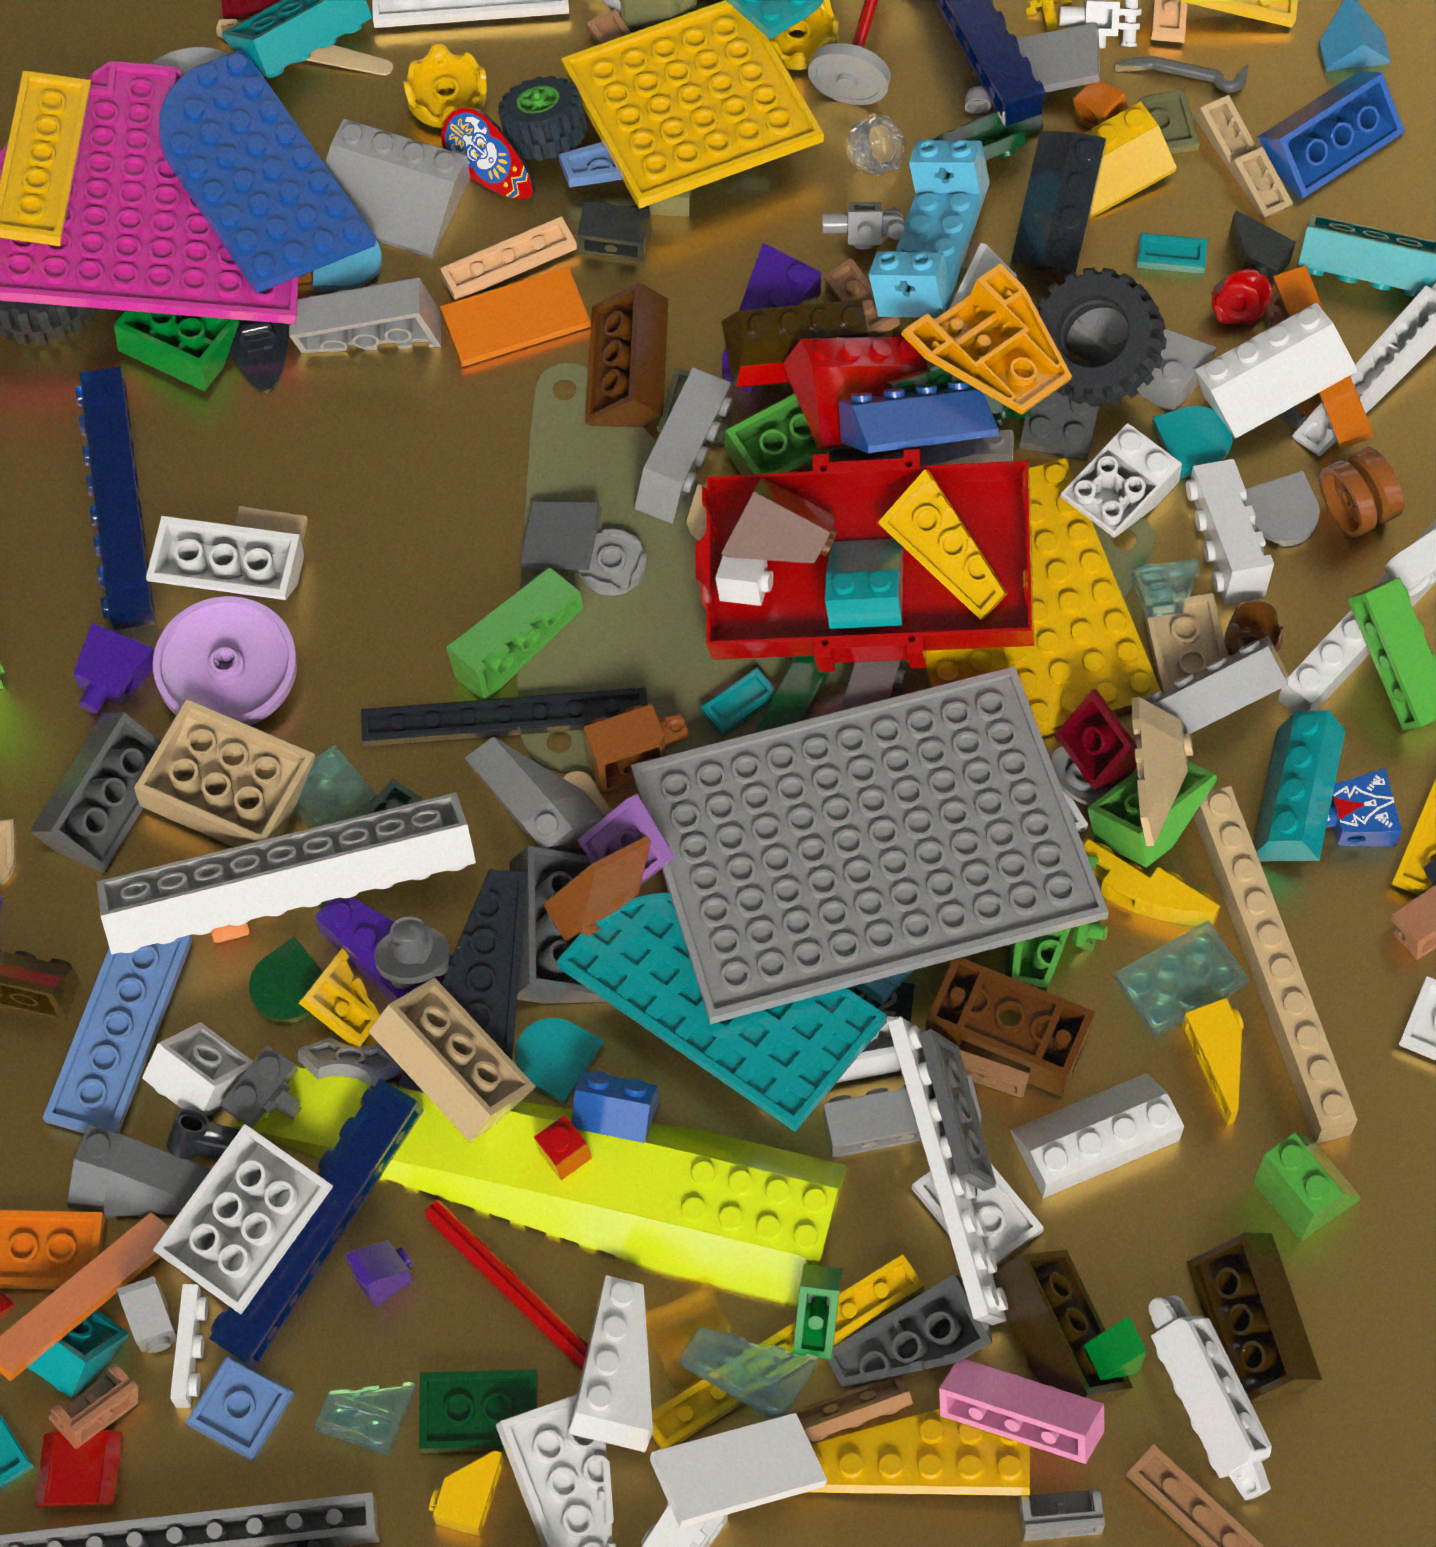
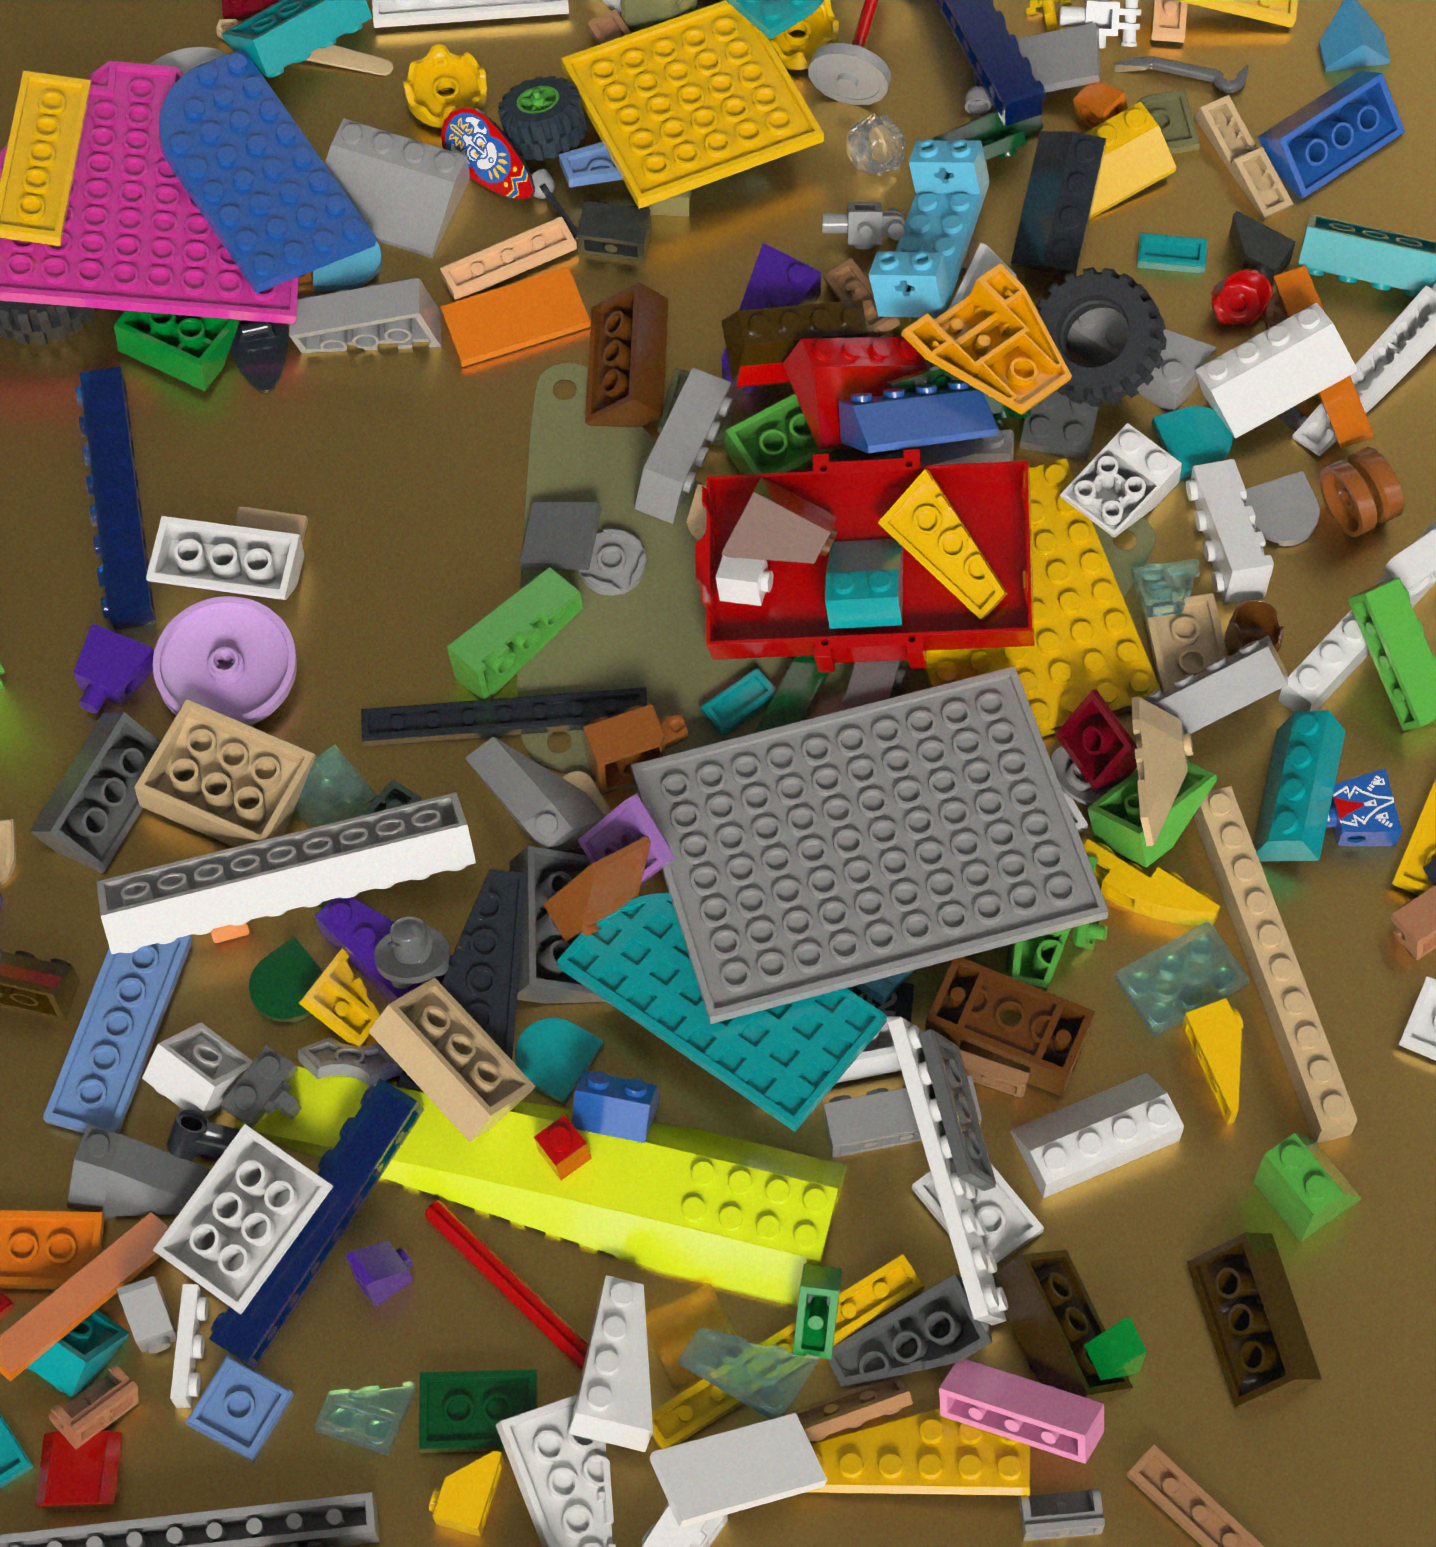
(544, 188): none -> hinge
(1211, 1395): white hinge -> none

